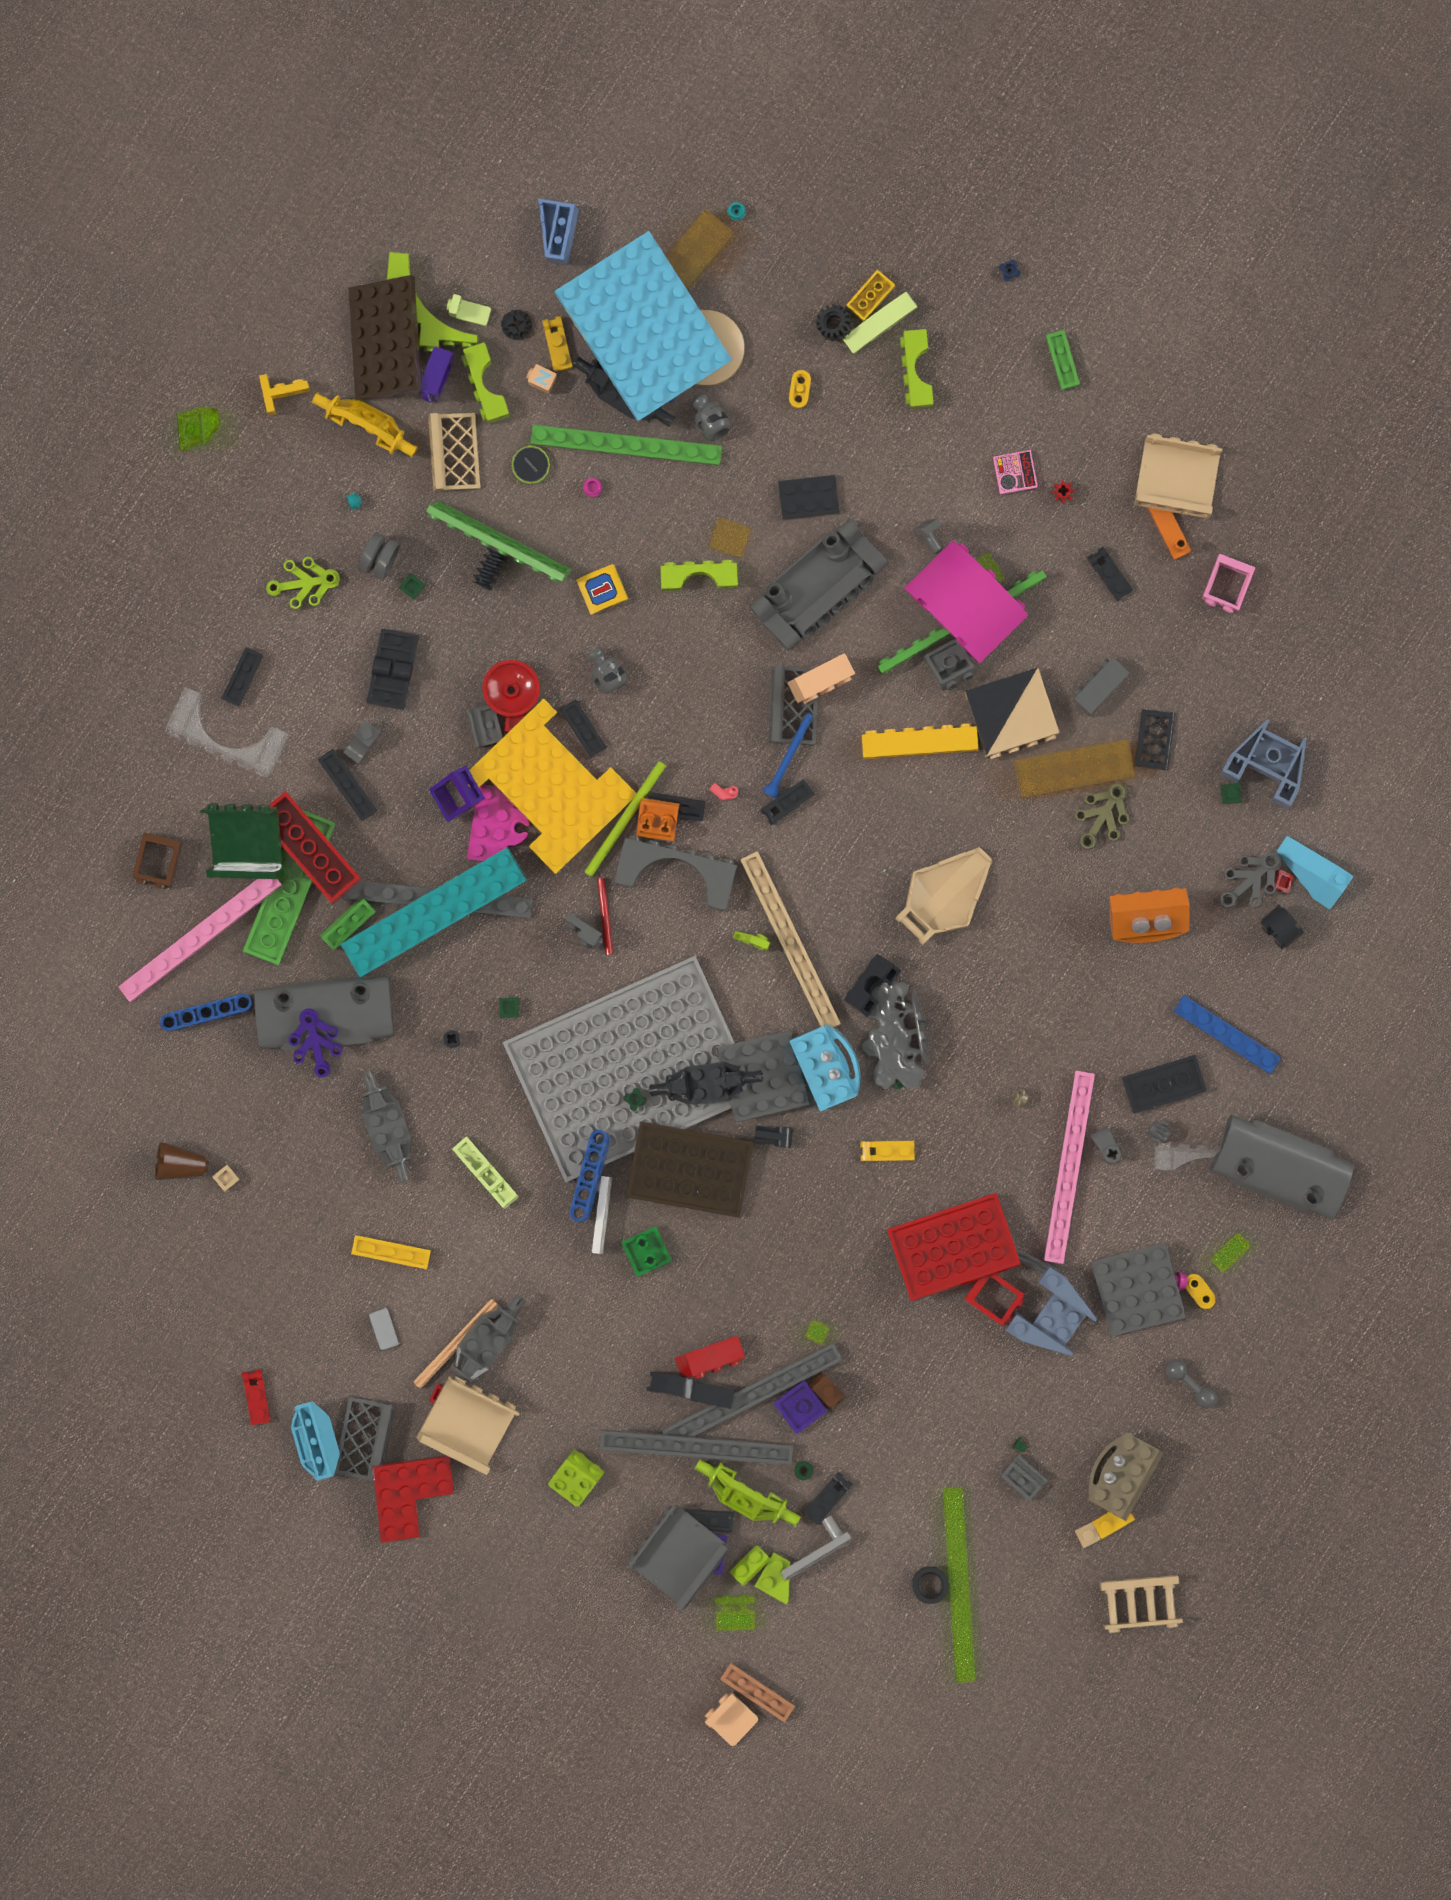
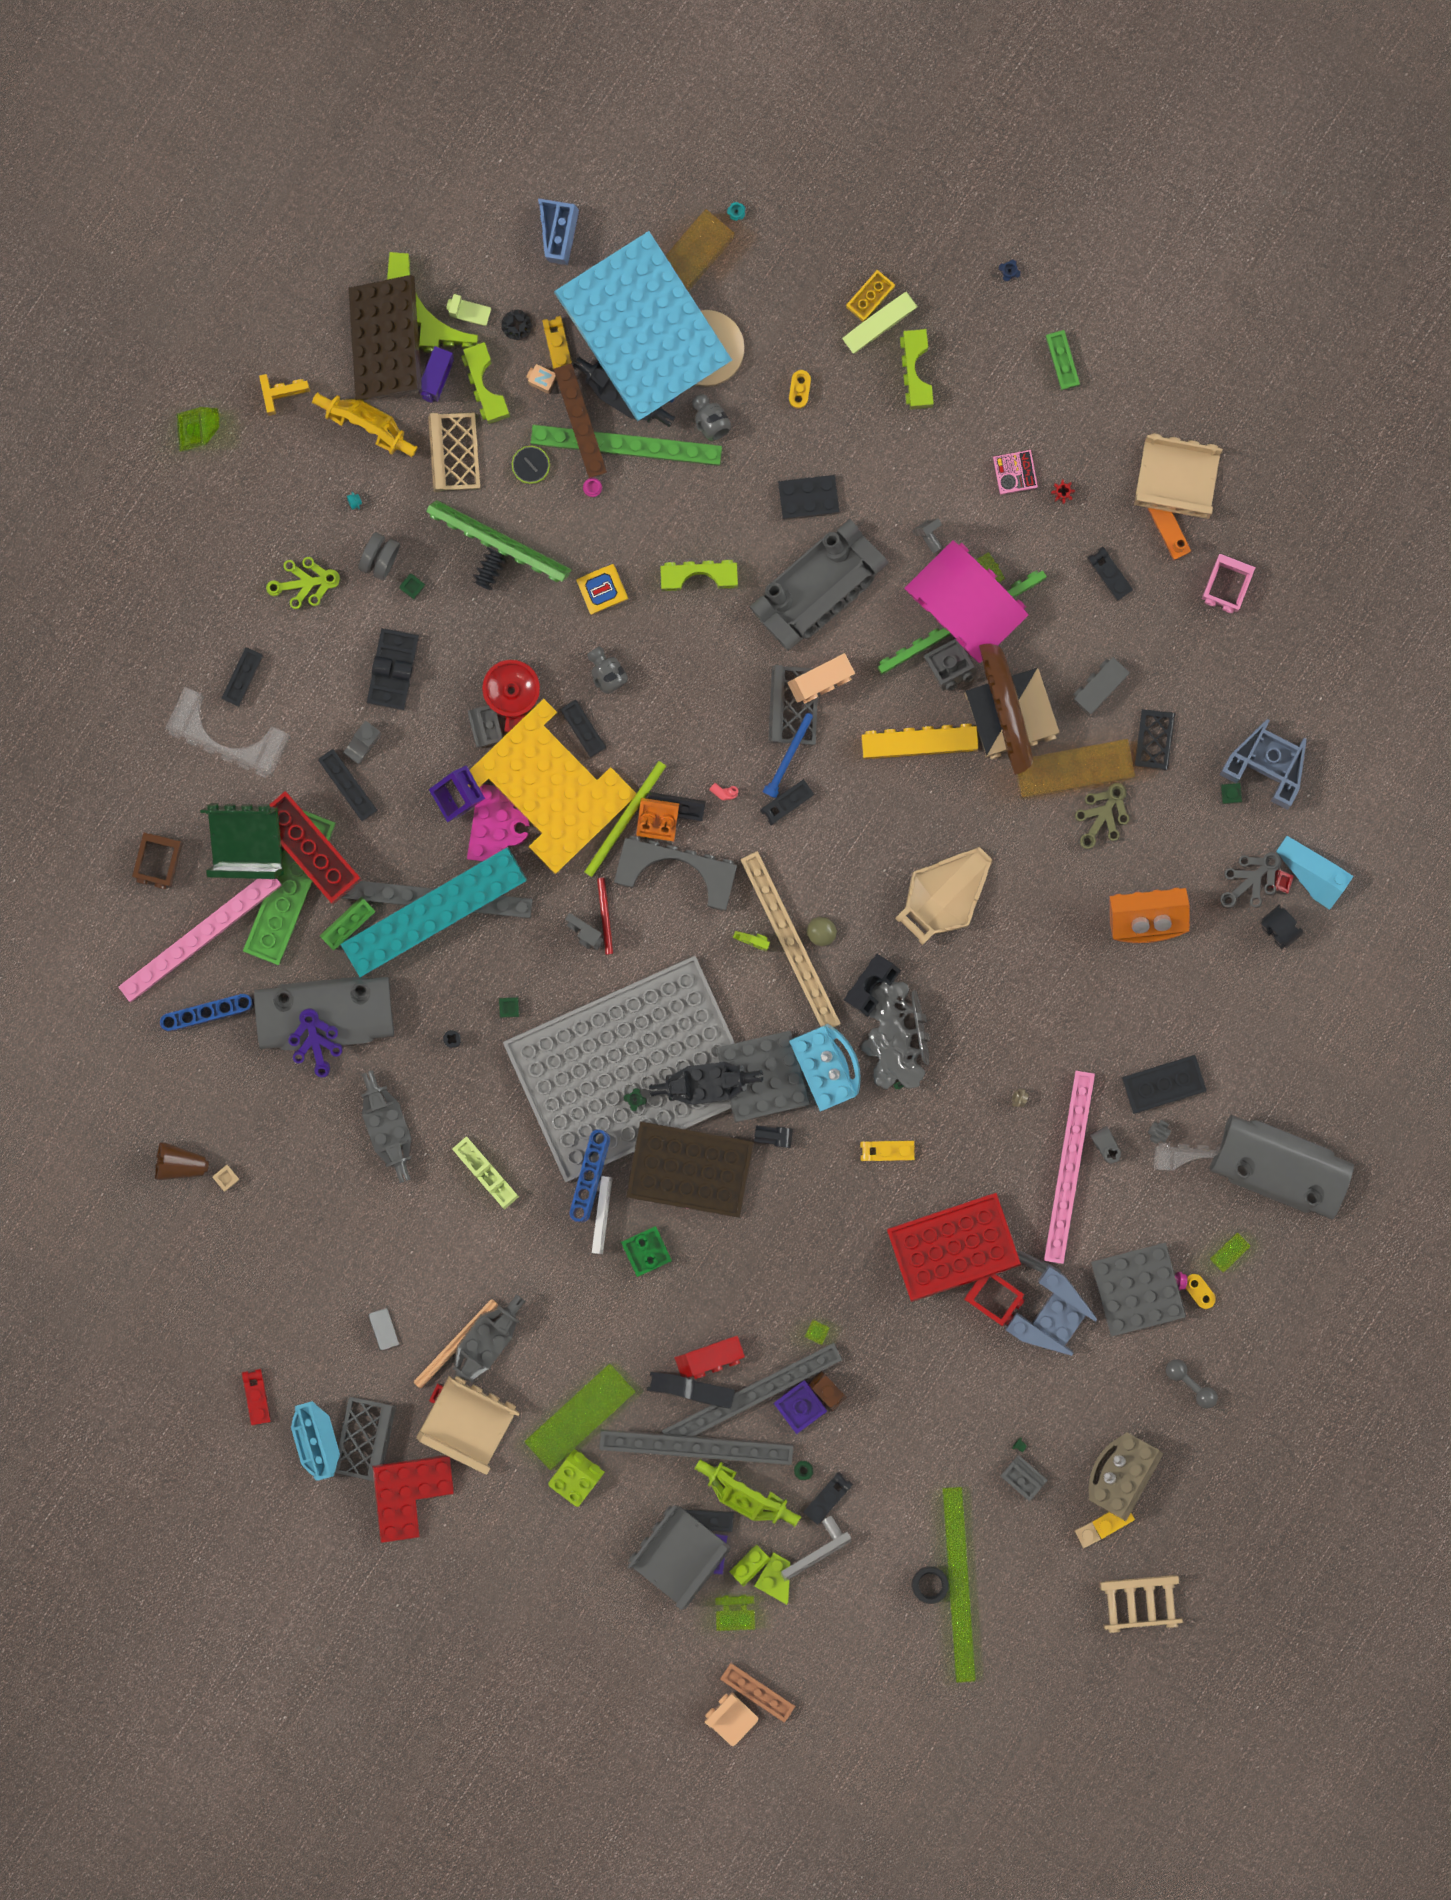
(391, 1252): yellow plate -> none
(579, 1416): none -> clear neon green plate
(580, 420): none -> reddish brown plate
(730, 537): clear yellow piece -> none
(821, 931): none -> olive hair
(841, 330): black tyre -> none
(1007, 707): none -> reddish brown brick
(1226, 1034): blue plate -> none

